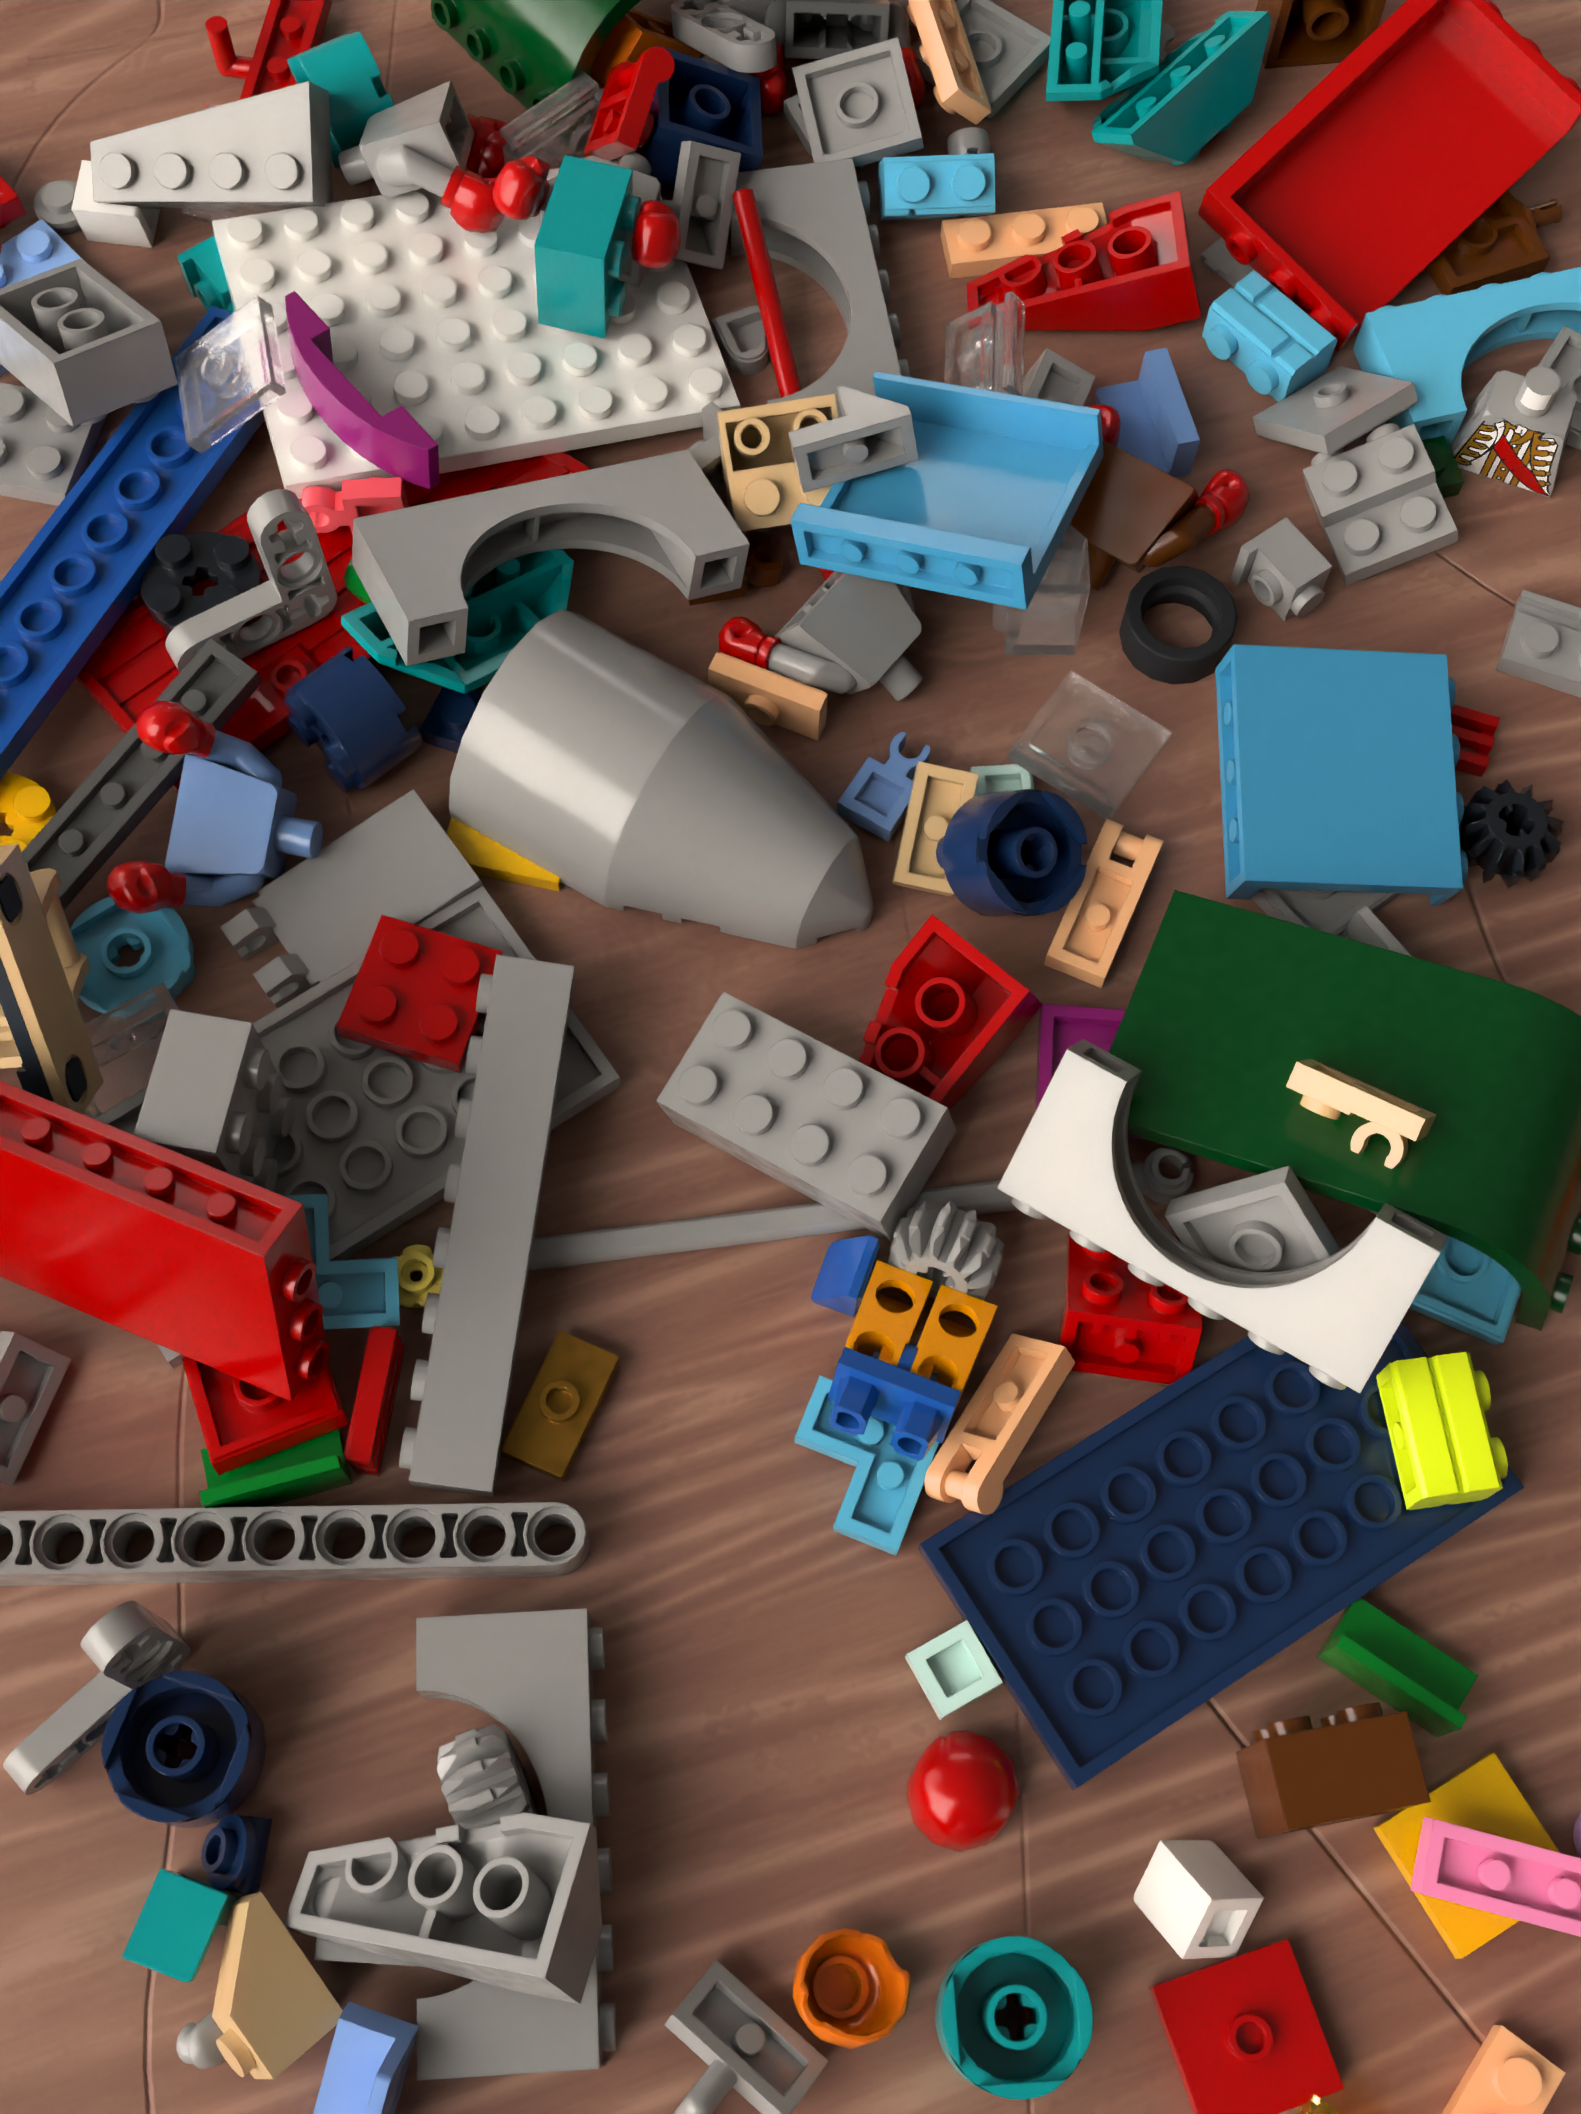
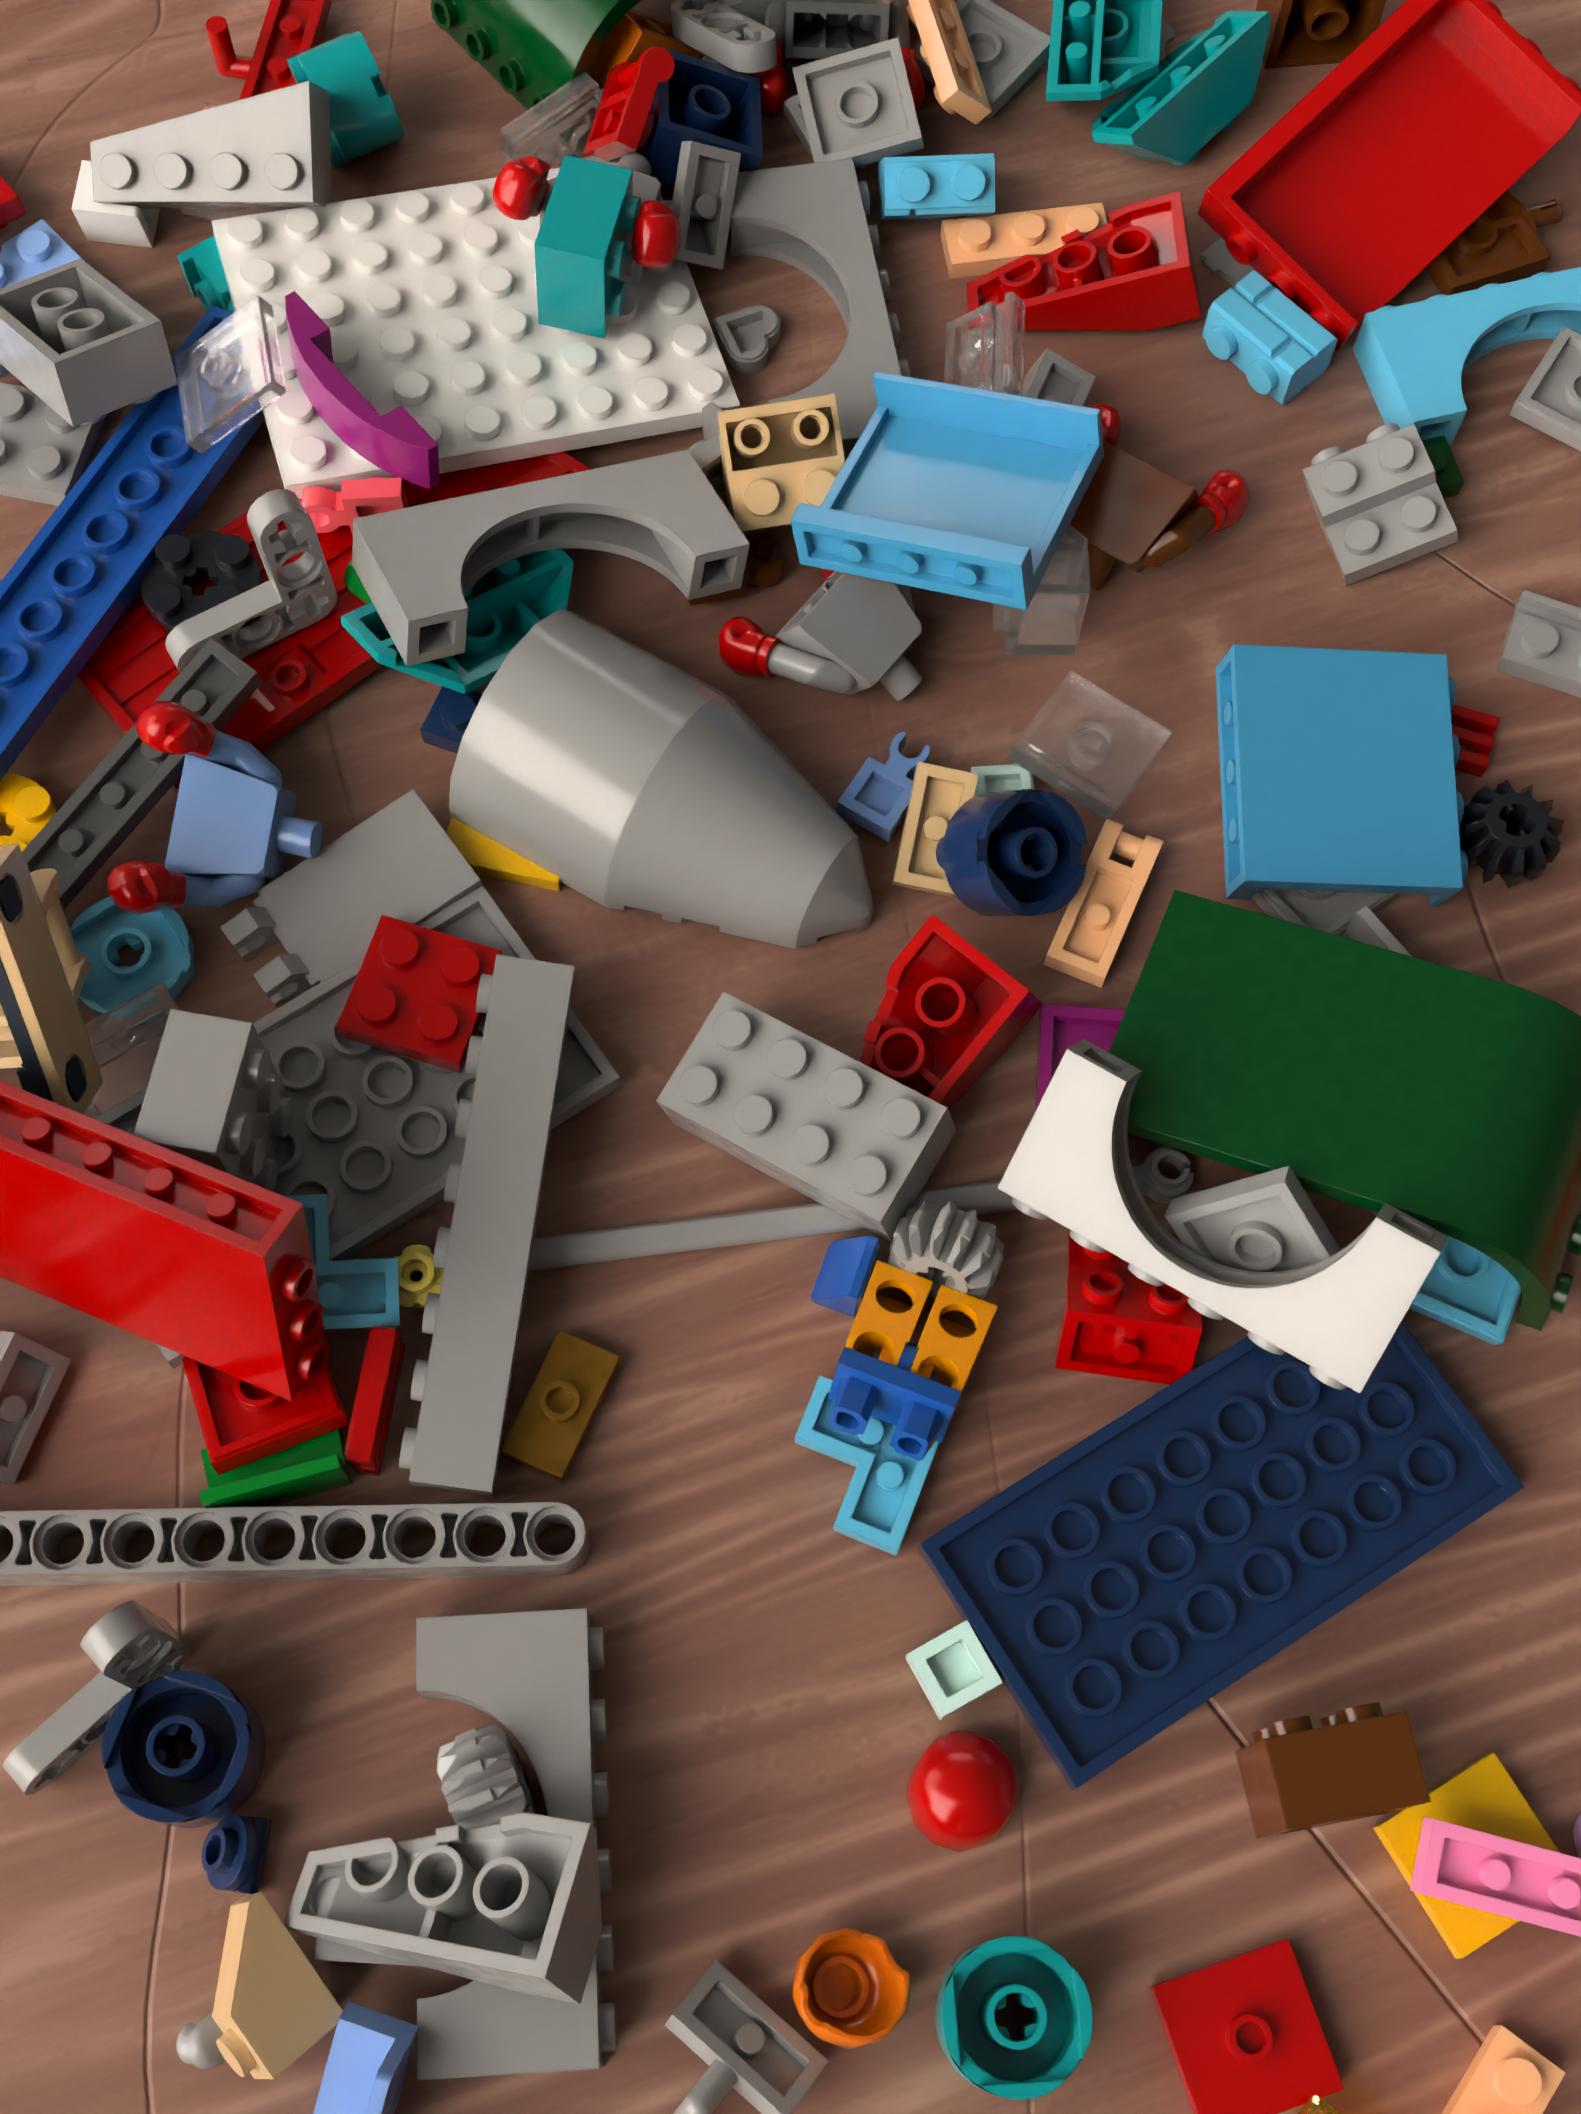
(54, 206): light grey plate -> none
(178, 1925): teal panel -> none
(351, 719): dark blue brick -> none
(428, 147): light grey torso -> none
(766, 292): red bar -> none
(770, 696): light nougat plate -> none
(865, 440): light grey slope -> none
(969, 141): light grey hinge -> none
(998, 1423): light nougat plate -> none
(1154, 416): medium blue panel -> none
(1188, 588): black tyre -> none
(1197, 1899): white panel -> none
(1283, 570): light grey brick -> none
(1333, 1092): plate -> none
(1335, 410): light grey plate -> none
(1399, 1667): green panel -> none
(1441, 1430): neon yellow brick -> none
(1517, 430): torso -> none

